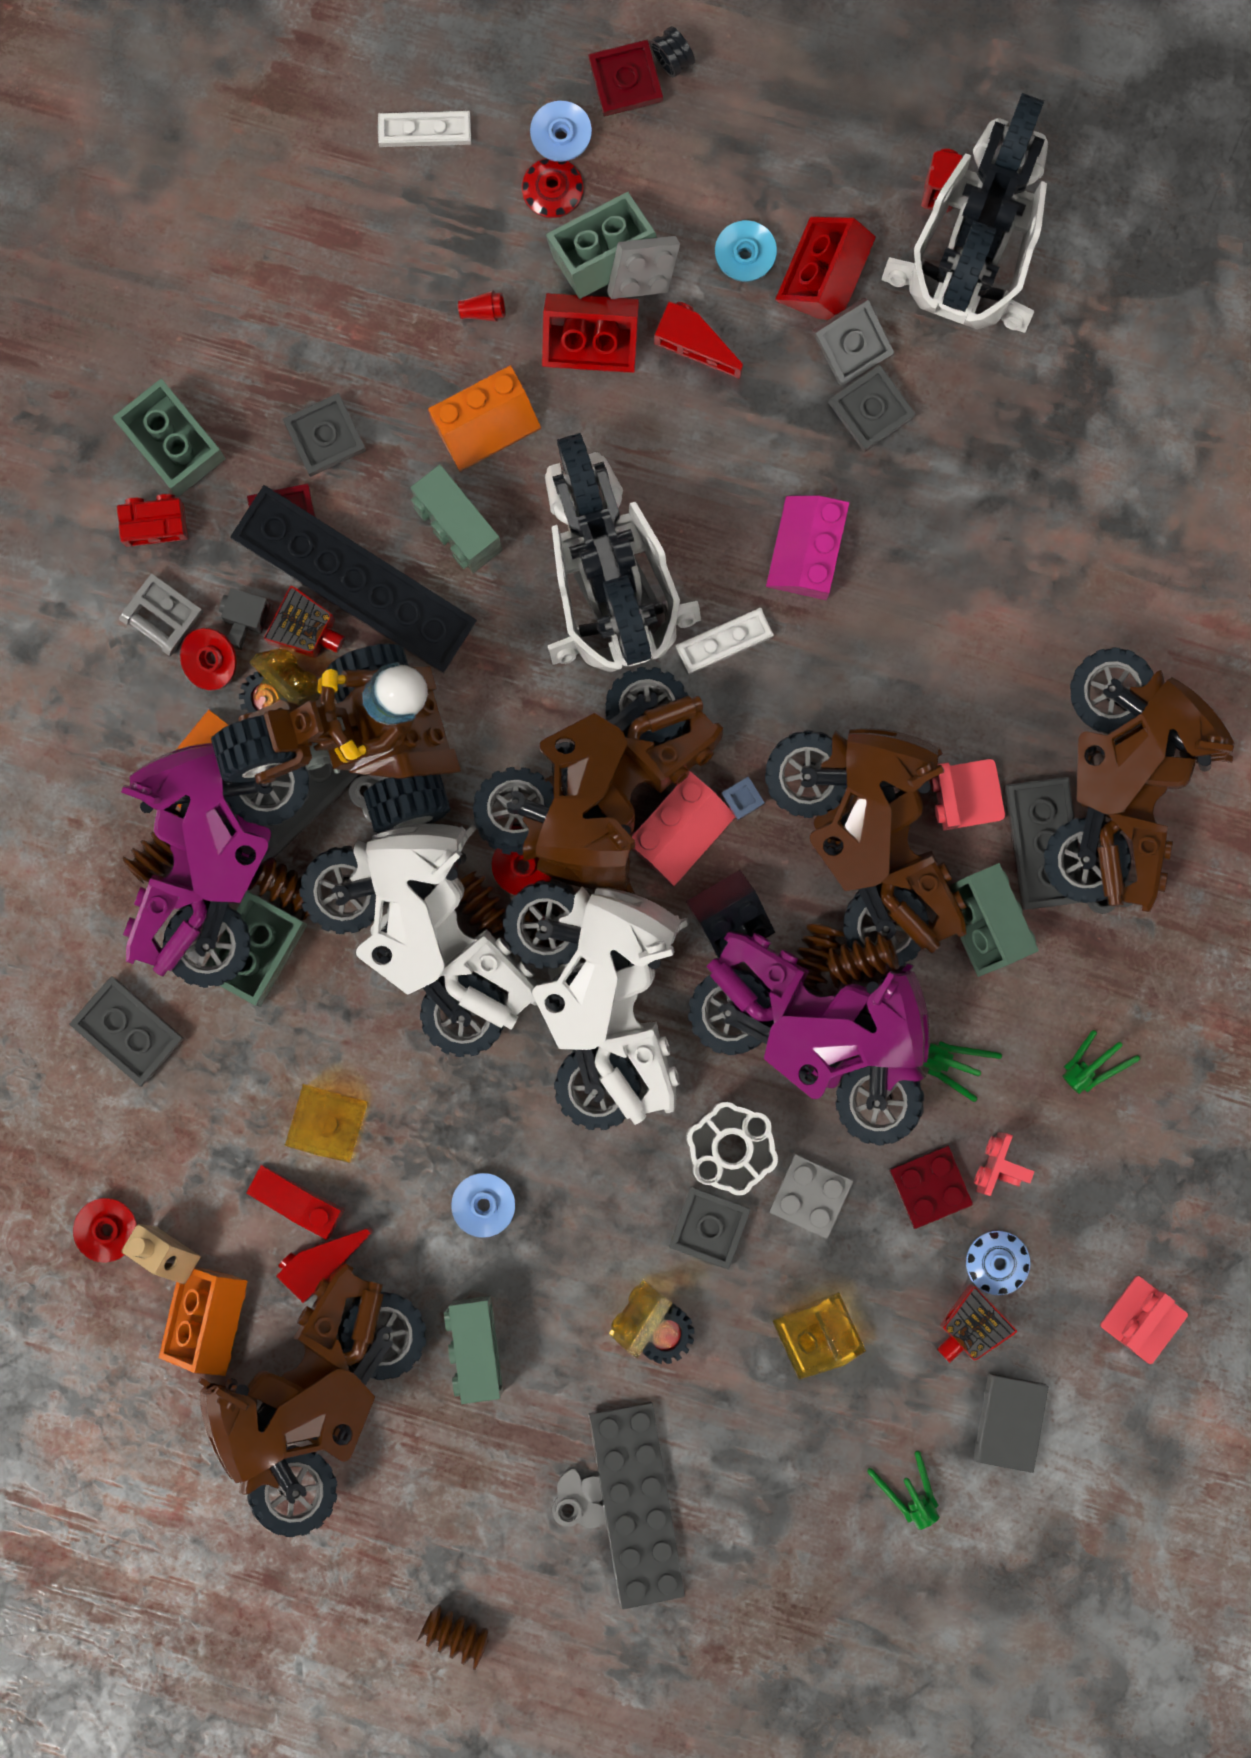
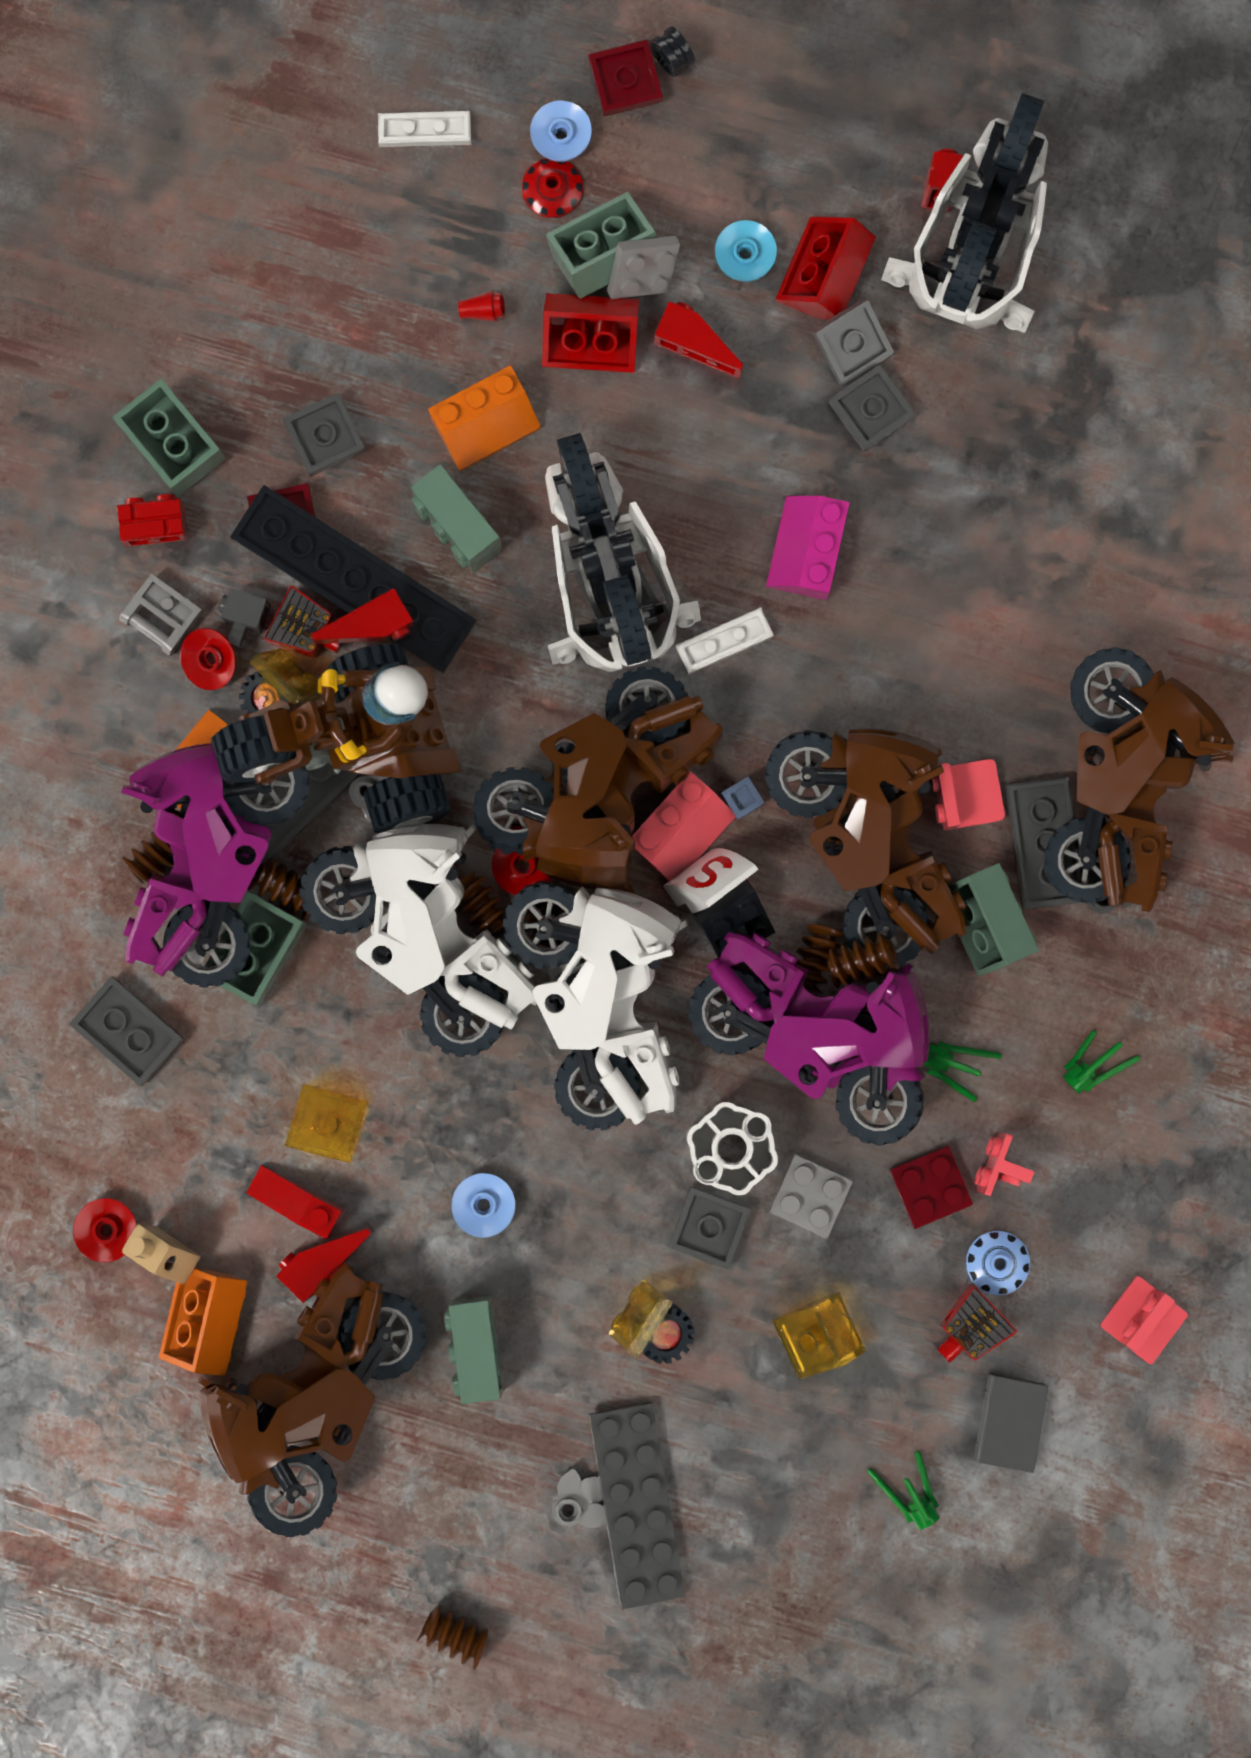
(374, 621): none -> red slope
(709, 879): none -> white slope

